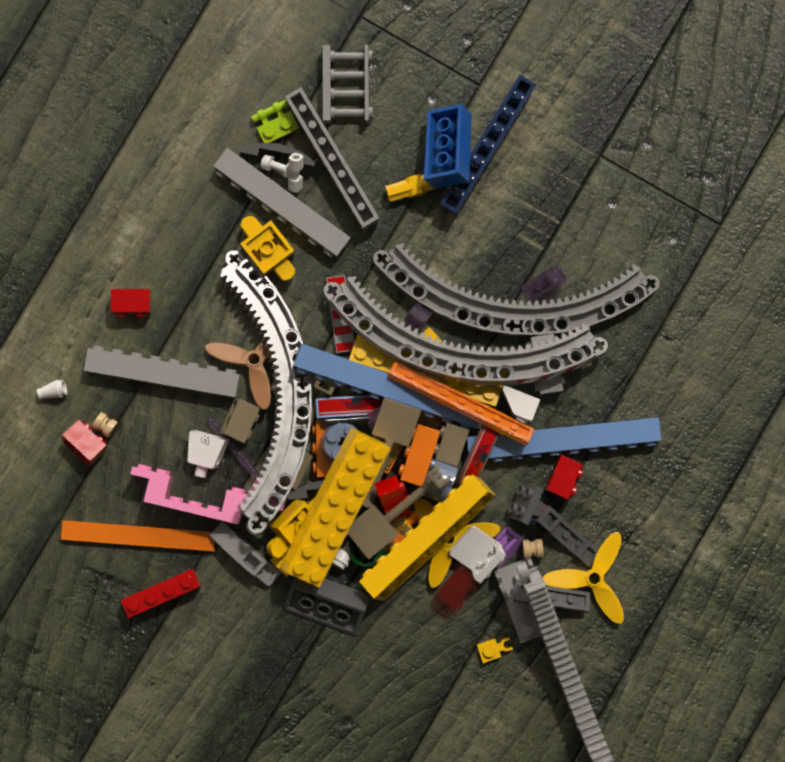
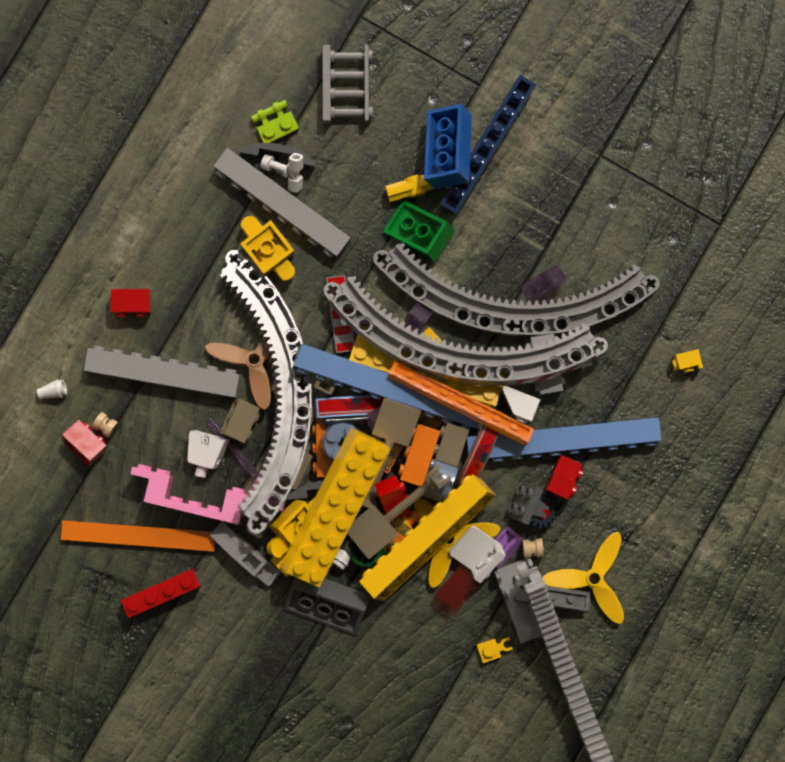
(332, 158): light grey brick -> none
(419, 231): none -> green slope
(568, 536): dark grey slope -> none
(687, 361): none -> yellow brick

